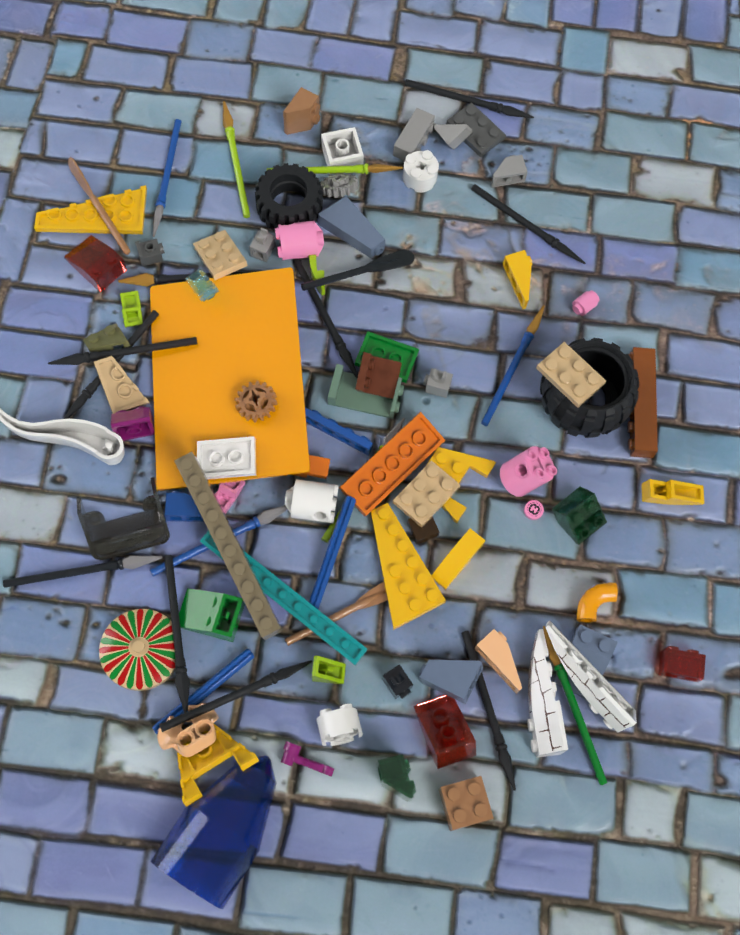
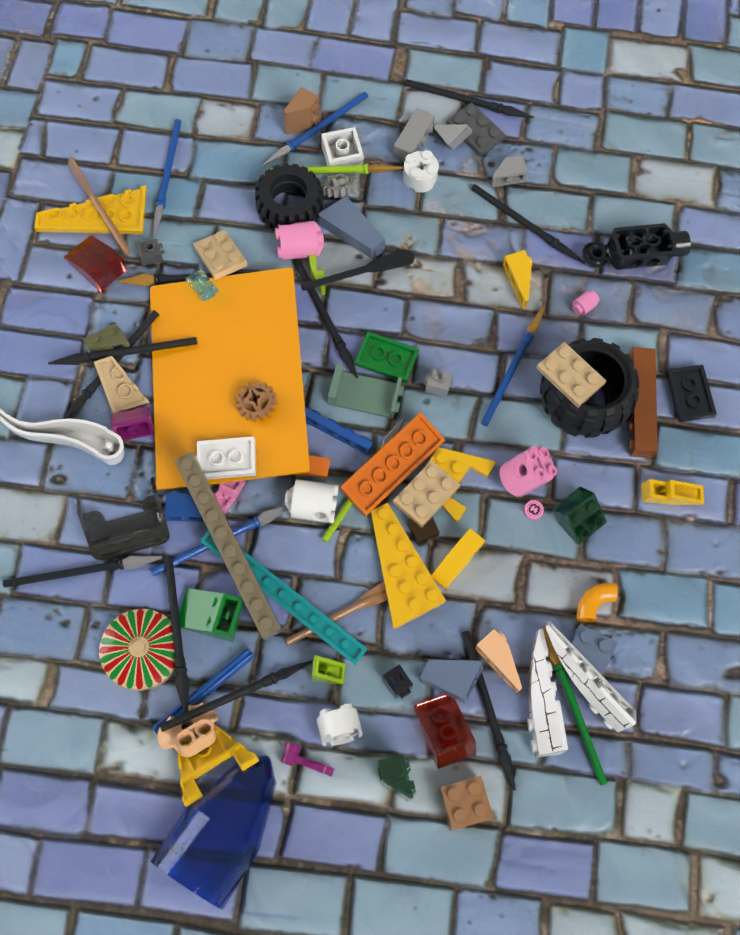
(131, 308): lime slope -> none
(230, 133): lime piece -> none
(262, 245): light grey brick -> none
(293, 144): none -> blue piece
(332, 551): blue axle -> none
(378, 376): copper bracket -> none
(638, 247): none -> black brick
(682, 665): clear red brick -> none
(691, 393): none -> black plate

